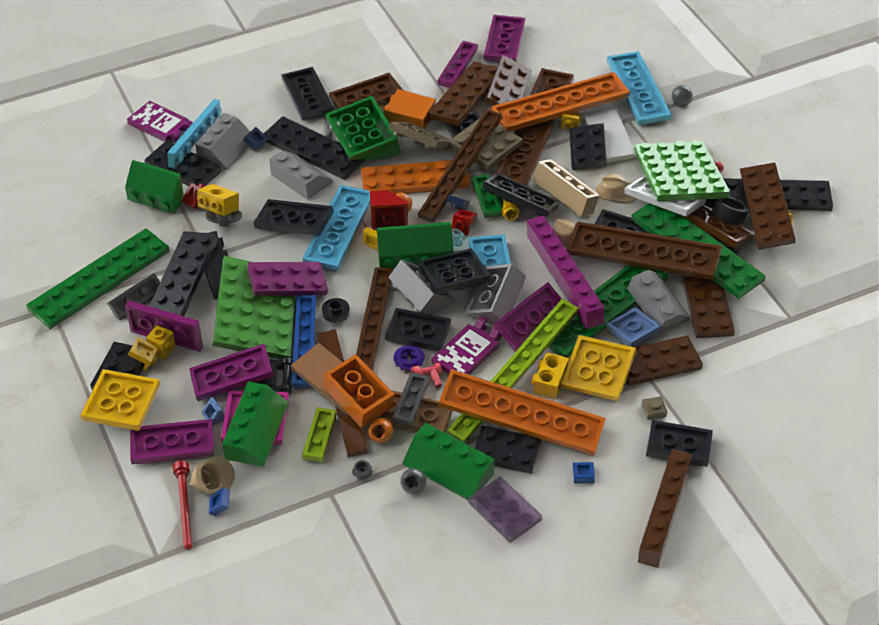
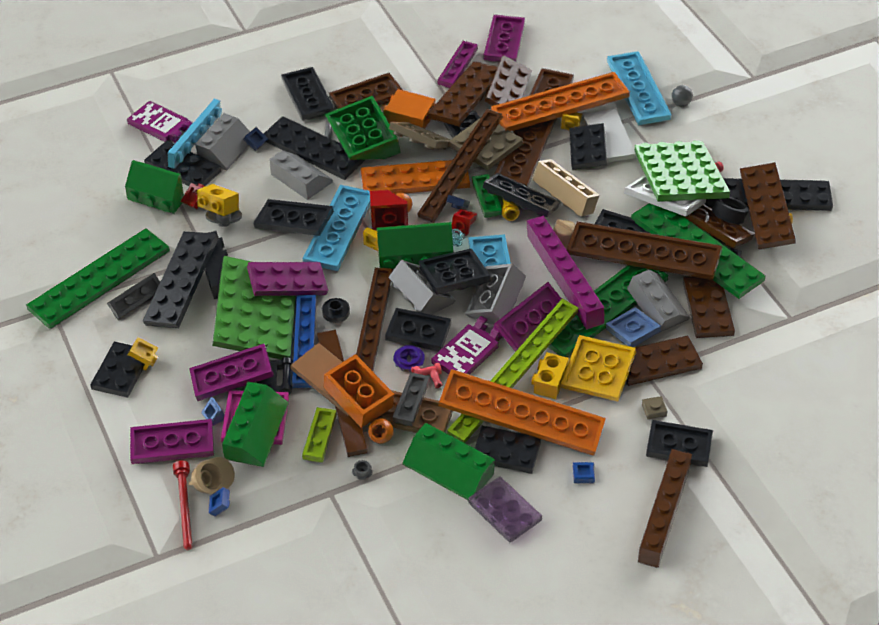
(120, 400): yellow plate -> none
(143, 320): magenta plate -> none
(163, 340): yellow brick -> none
(413, 481): dark grey piece -> none
(613, 189): tan piece -> none

